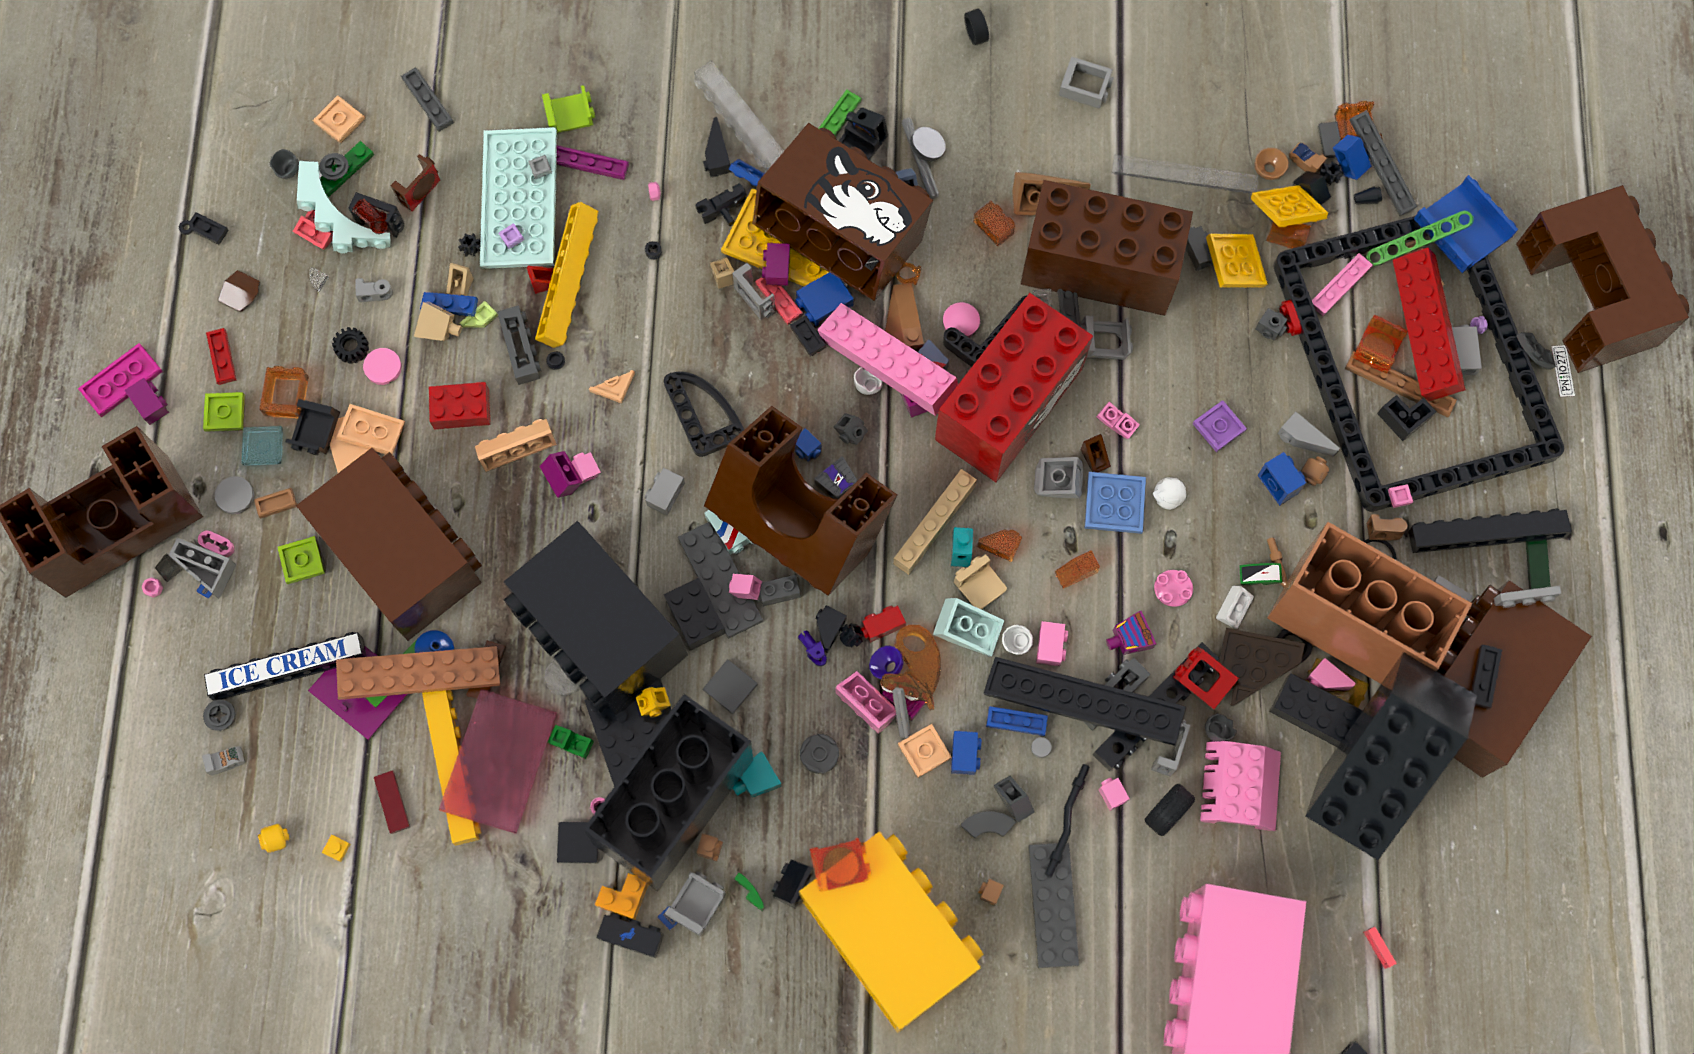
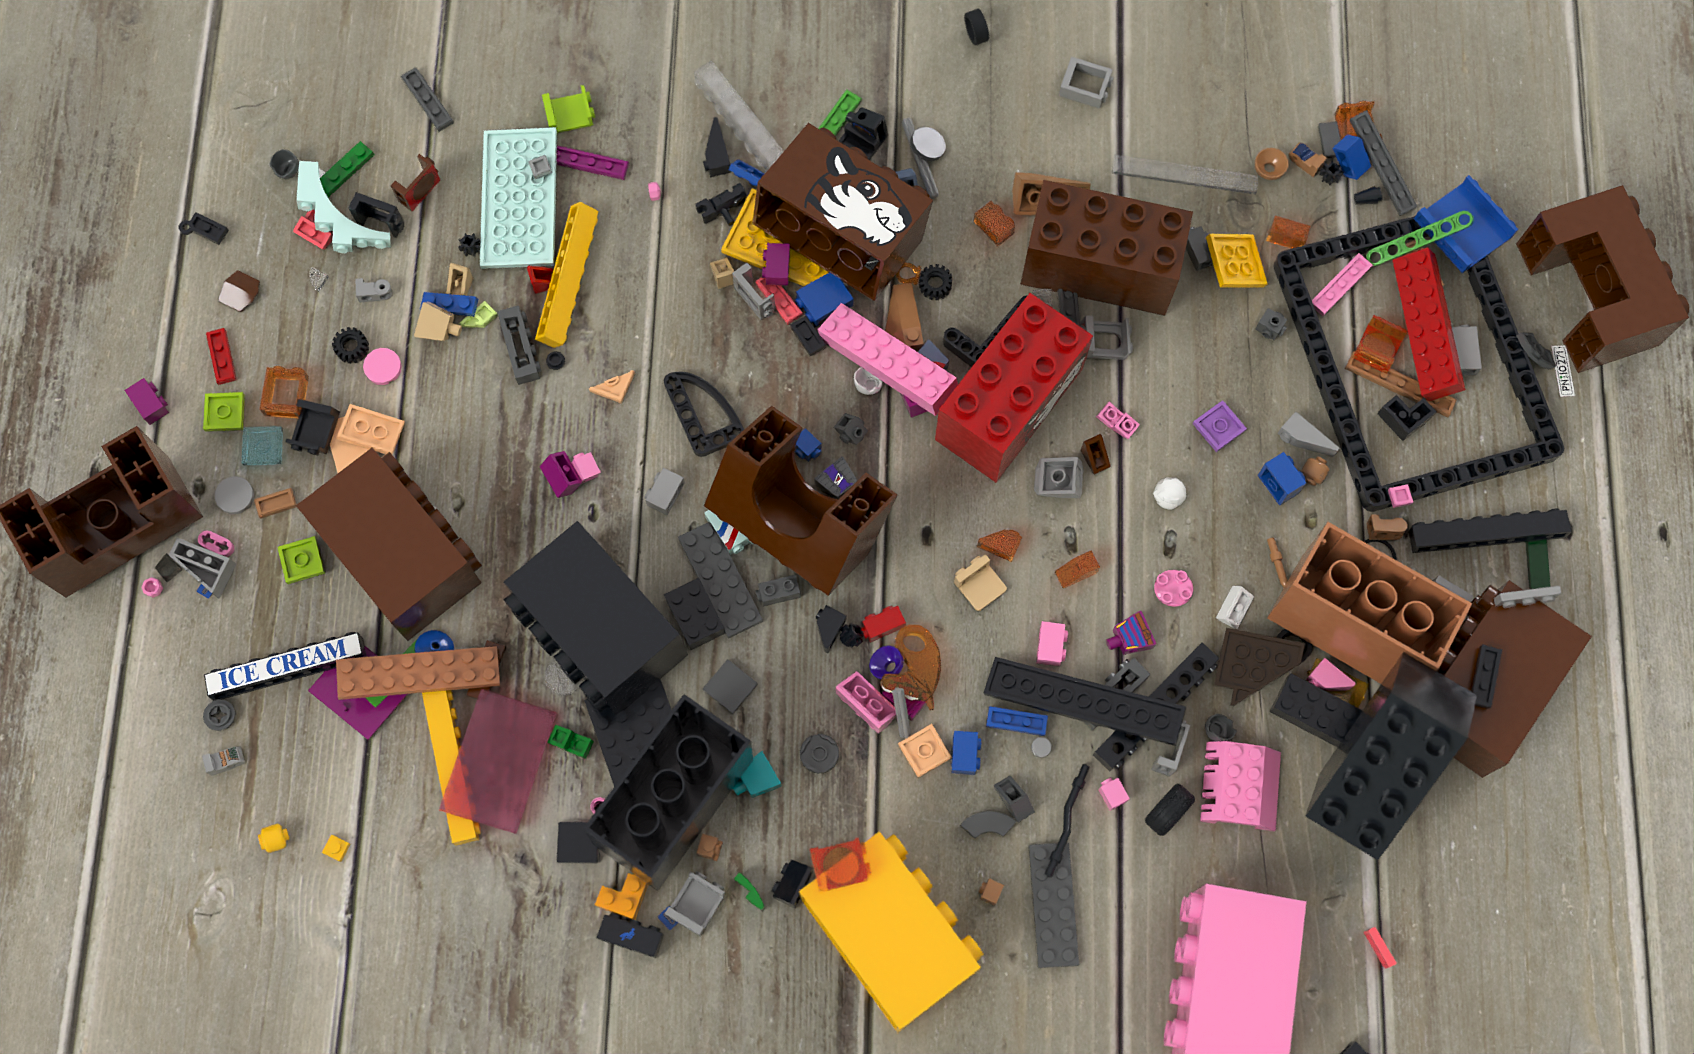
(108, 386): dark pink tile -> none
(327, 163): dark grey gear -> none
(339, 119): light nougat tile -> none
(371, 216): clear red piece -> none
(391, 802): dark red tile -> none
(459, 405): red brick -> none
(511, 236): lavender tile -> none
(515, 445): light nougat slope -> none
(652, 701): yellow brick -> none
(654, 245): black bush -> none
(745, 586): bright pink brick -> none
(814, 649): dark purple piece -> none
(934, 521): tan brick -> none
(935, 272): none -> black tyre
(962, 317): bright pink dish -> none
(962, 546): teal torso -> none
(968, 626): light aqua slope -> none
(1017, 639): white hair -> none
(1115, 502): medium blue plate -> none
(1220, 687): red window -> none
(1261, 573): slope -> none
(1289, 206): yellow plate -> none
(1293, 324): red plate -> none
(1314, 185): black slope -> none
(1481, 324): lavender plate -> none

